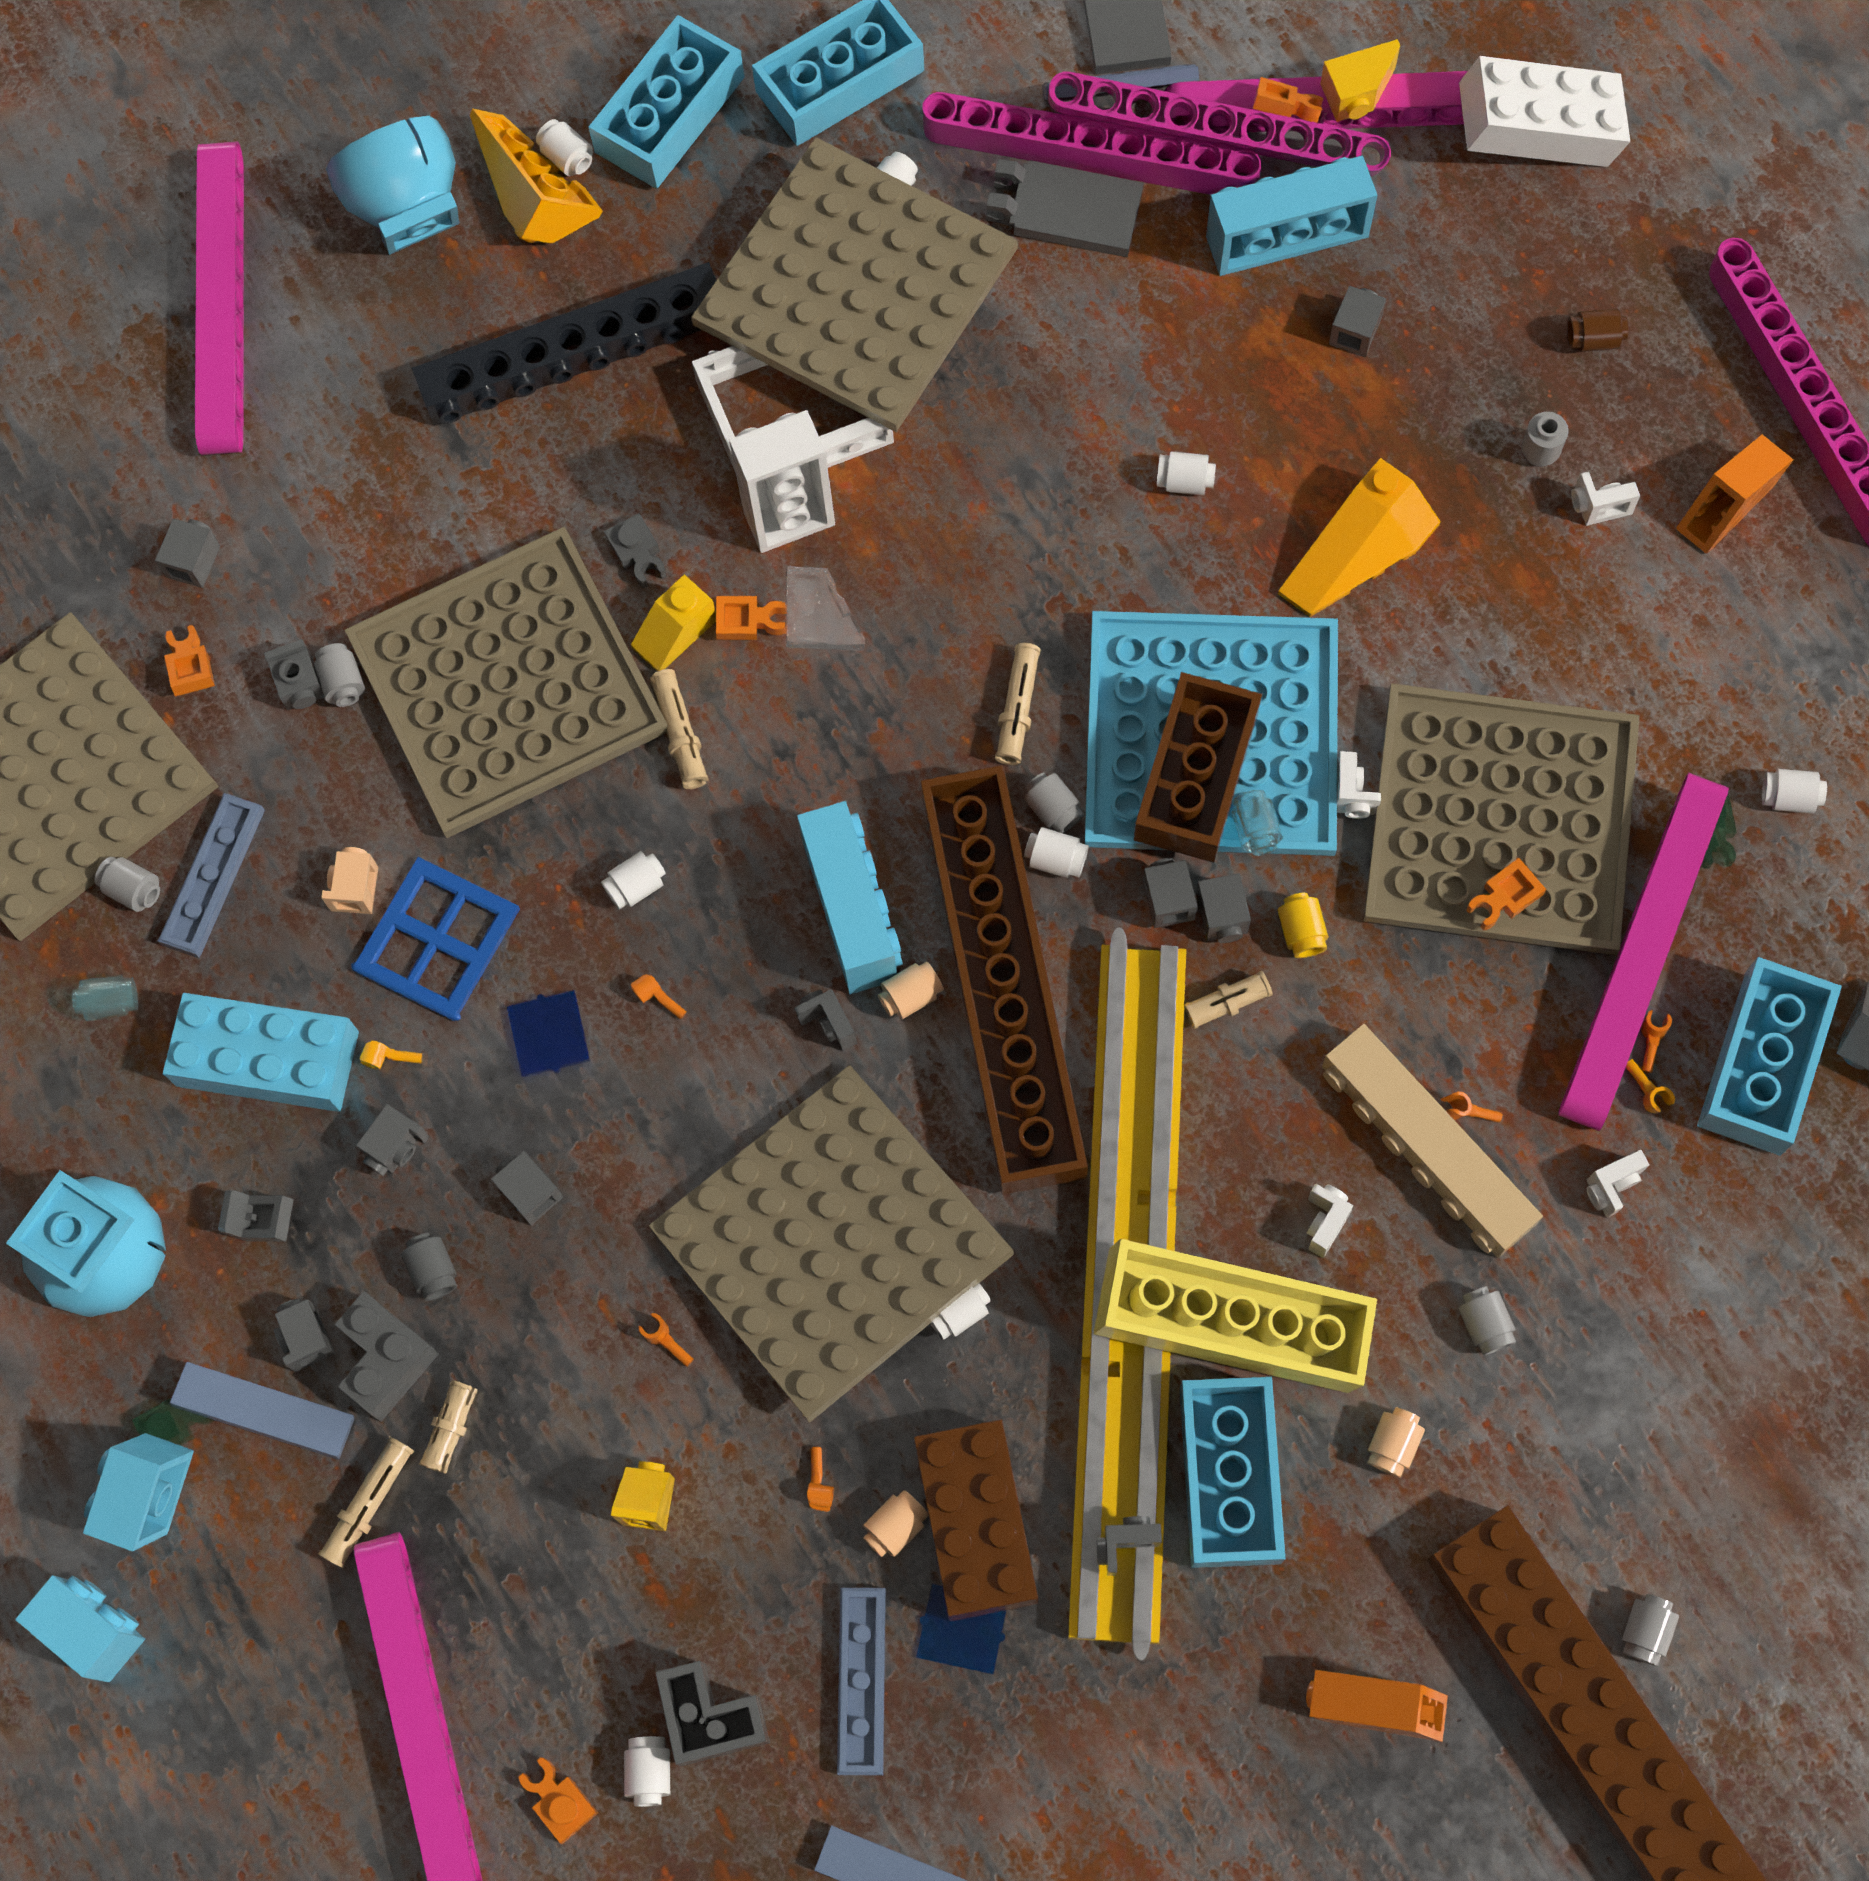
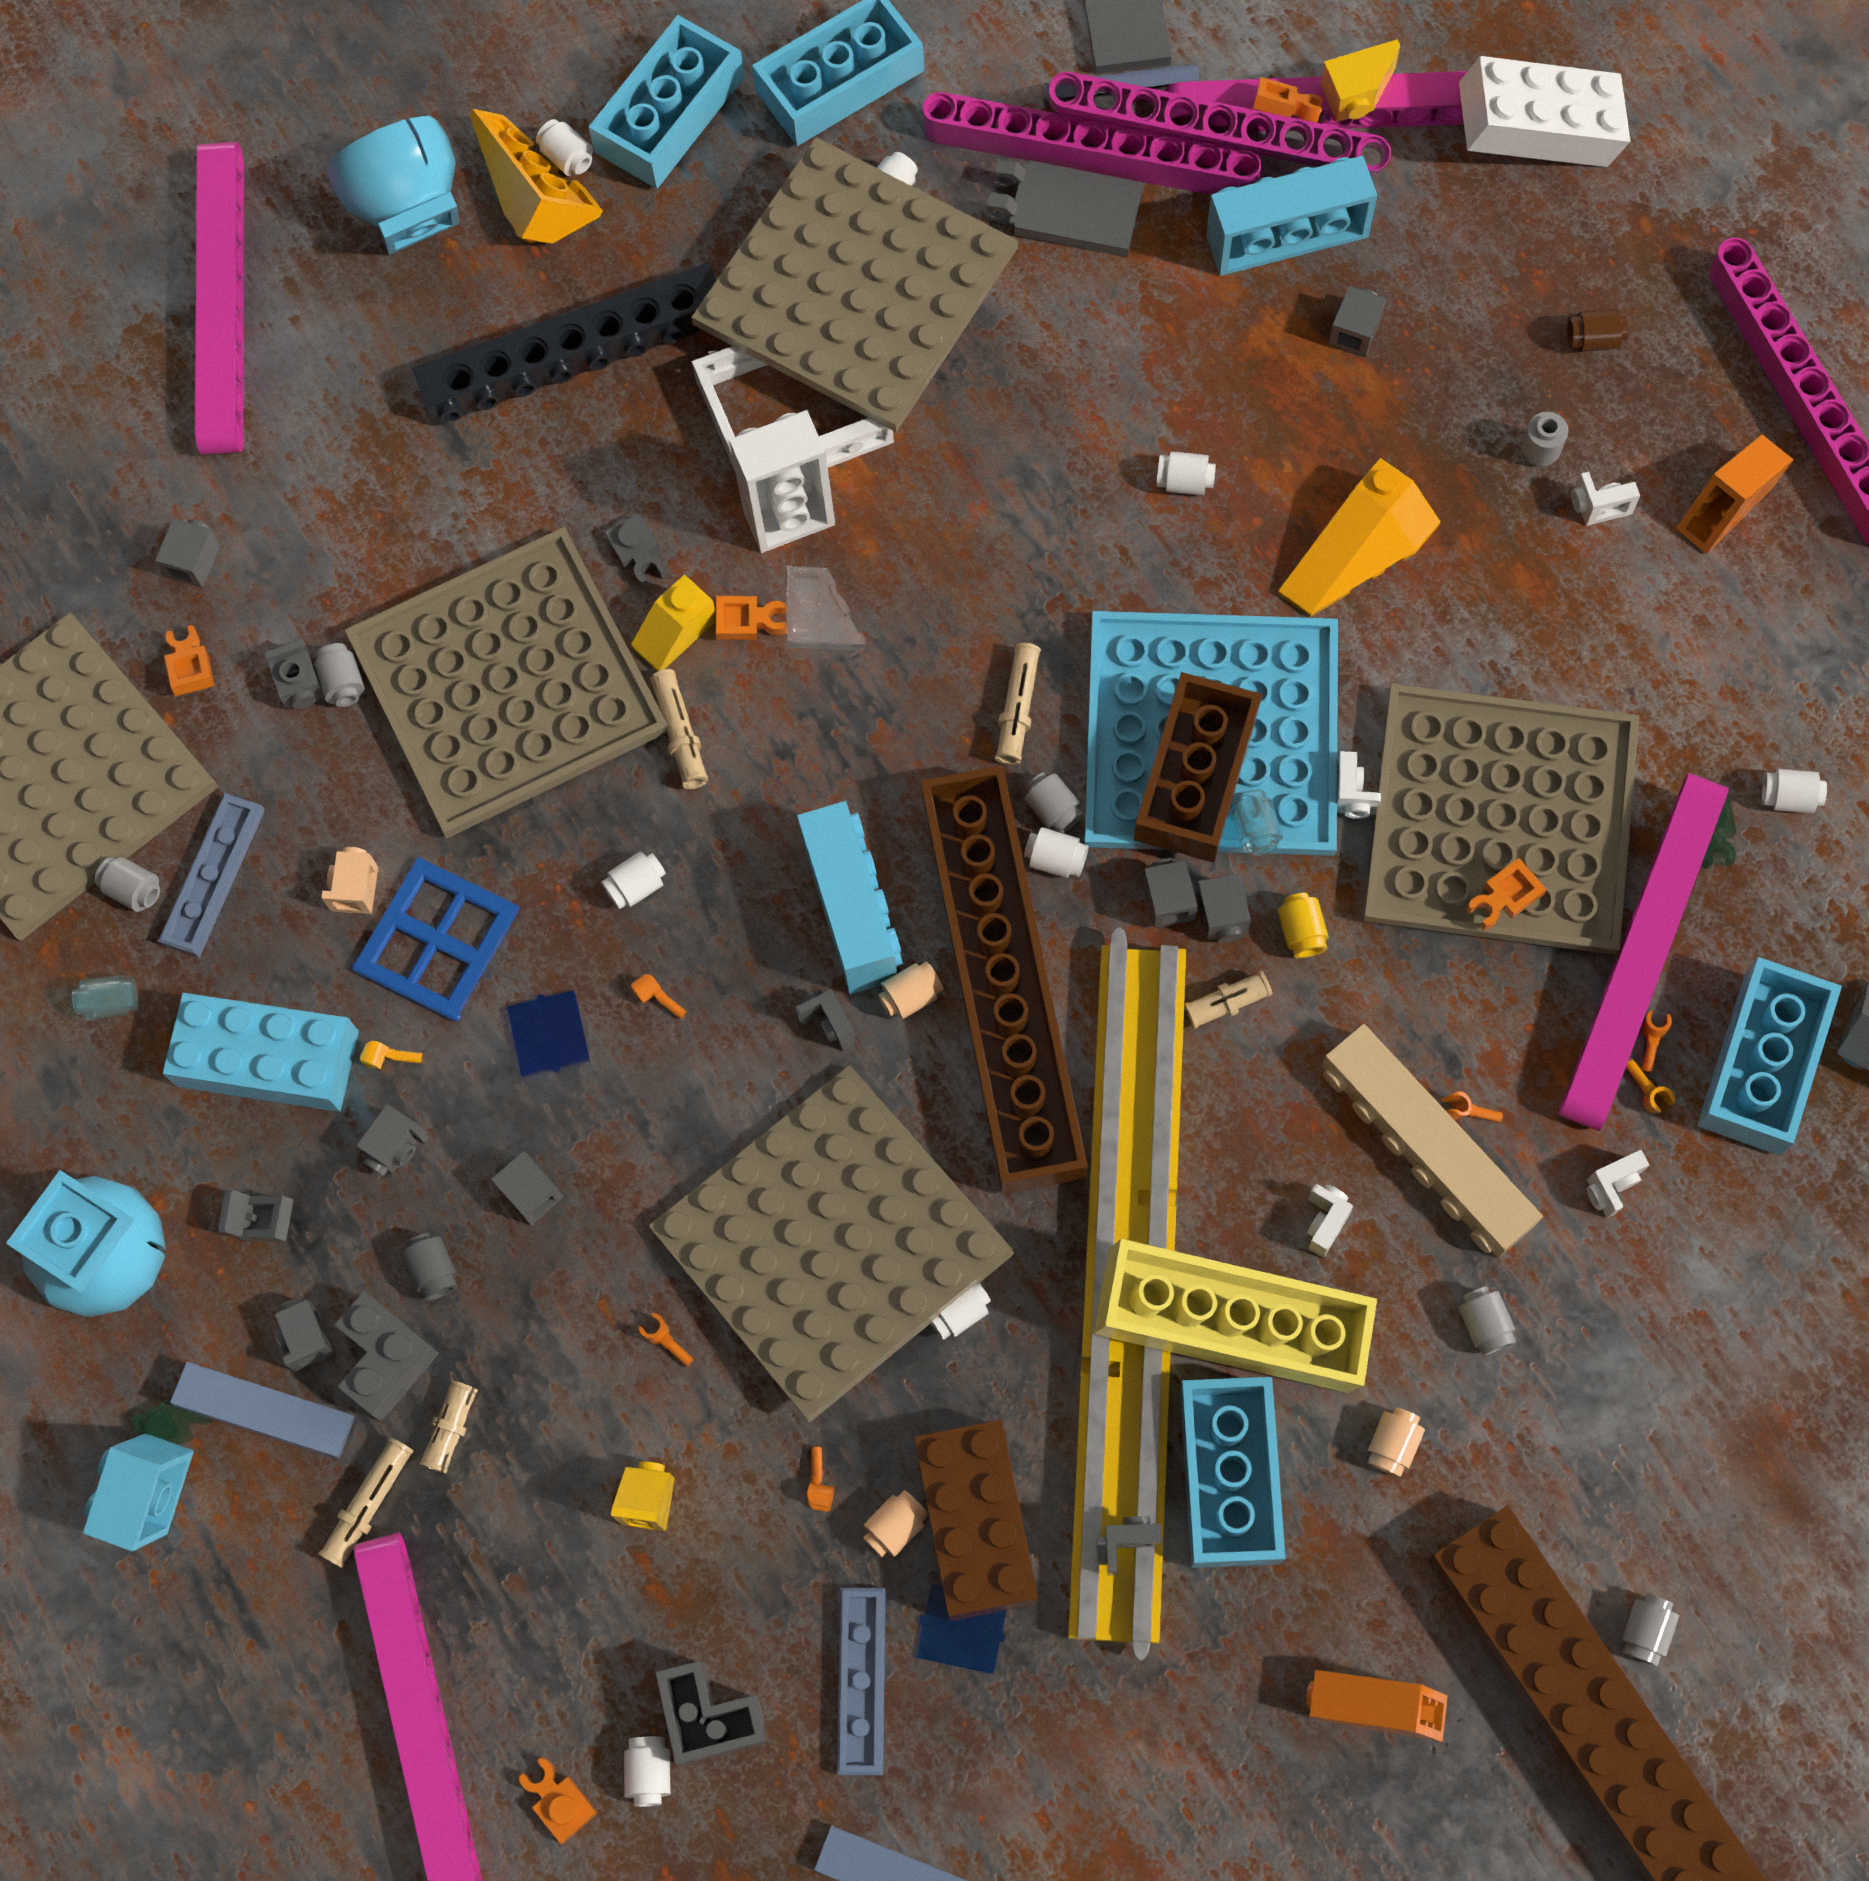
(81, 1628): medium azure brick -> none

